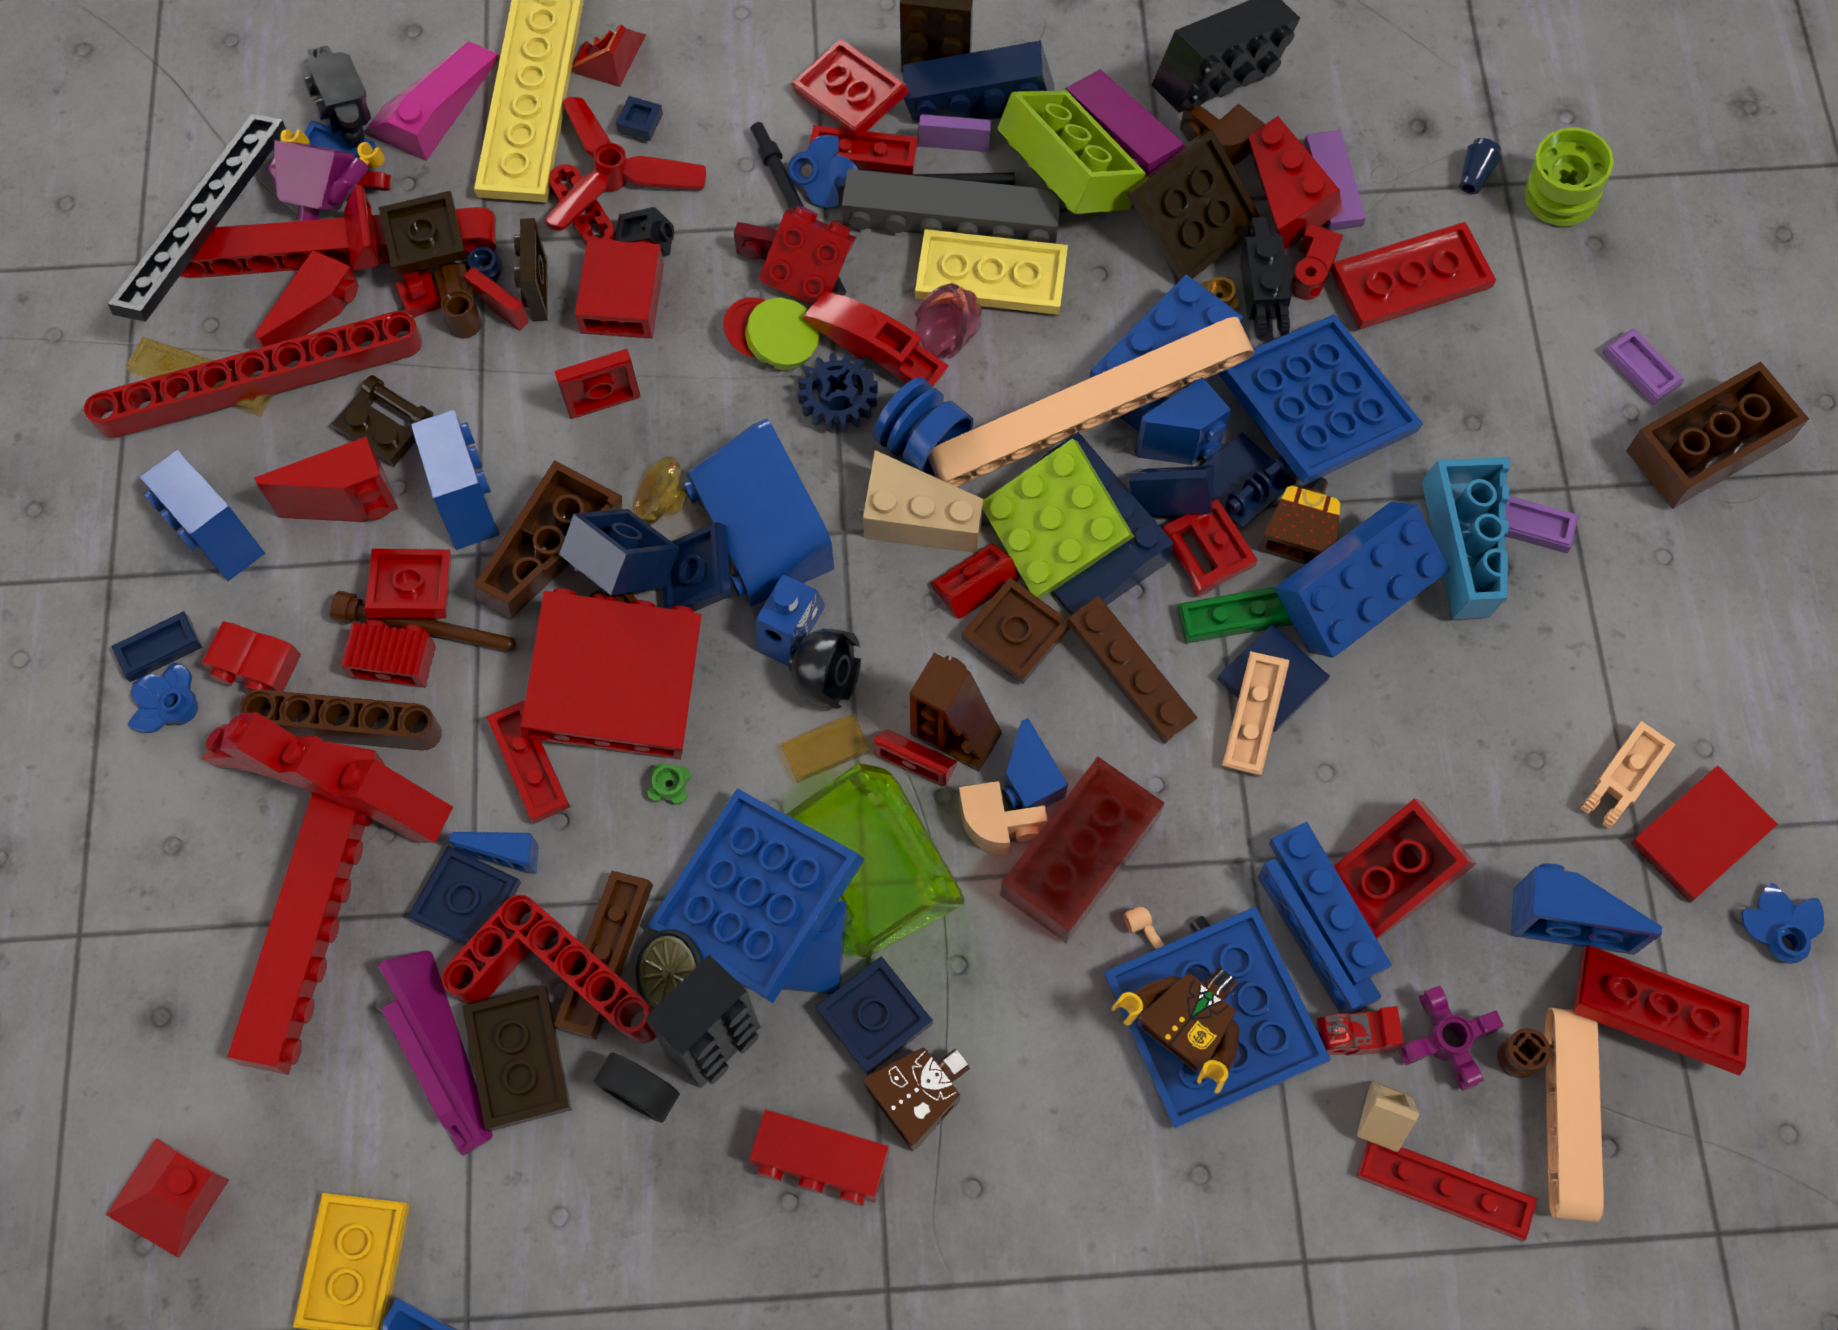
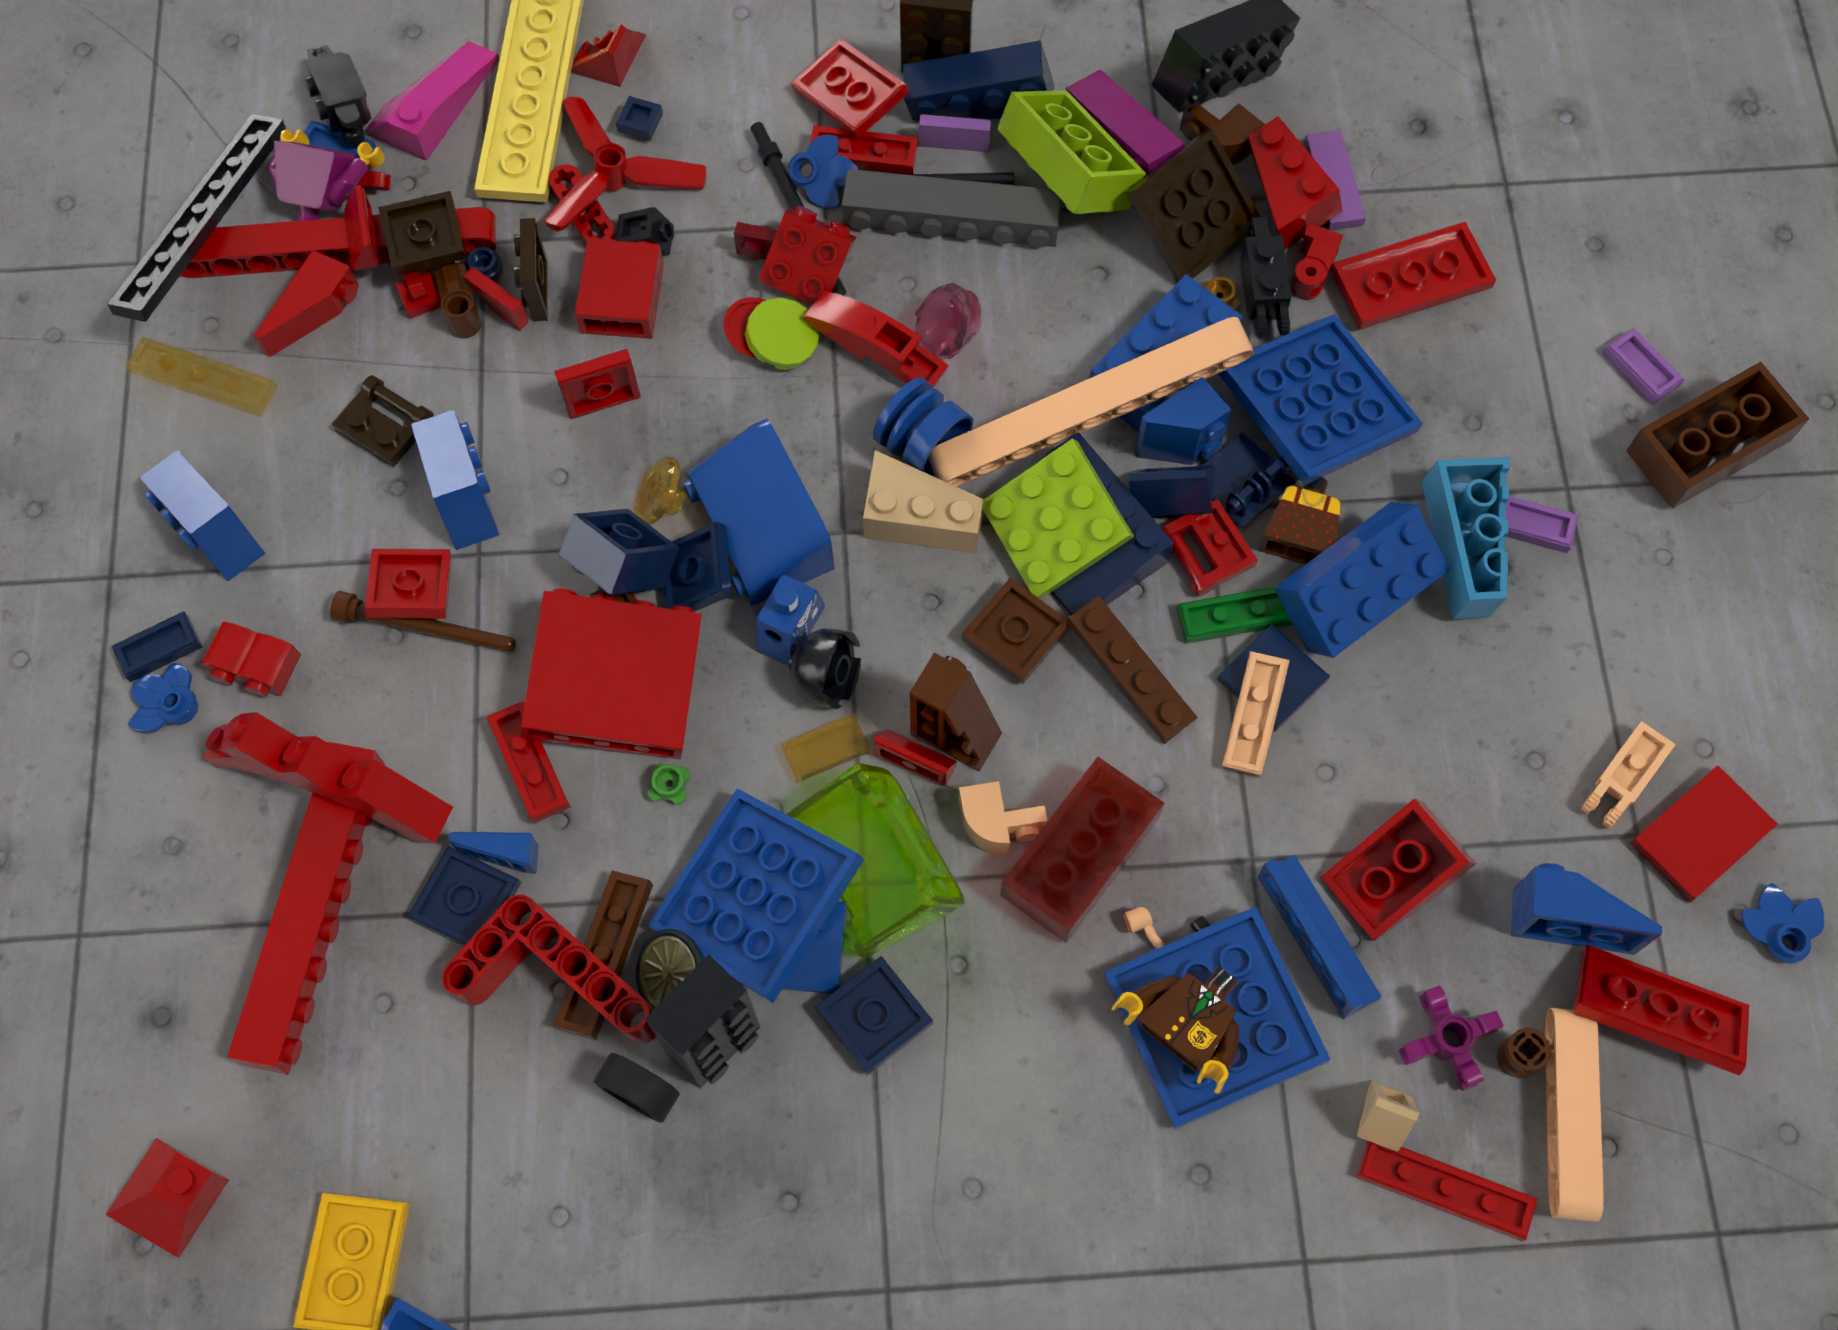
(238, 368): red beam -> none
(331, 486): red slope -> none
(359, 726): reddish brown beam -> none
(388, 653): red brick -> none
(433, 1046): magenta wedge -> none
(516, 1058): dark brown plate -> none
(531, 549): reddish brown wedge -> none
(819, 1157): red brick -> none
(838, 392): dark blue gear -> none
(917, 1092): reddish brown torso -> none
(975, 580): red slope -> none
(997, 269): light yellow plate -> none
(1032, 773): blue slope -> none
(1330, 903): blue plate -> none
(1361, 1032): red leg -> none
(1479, 163): dark blue cone -> none
(1568, 176): lime wheel -> none

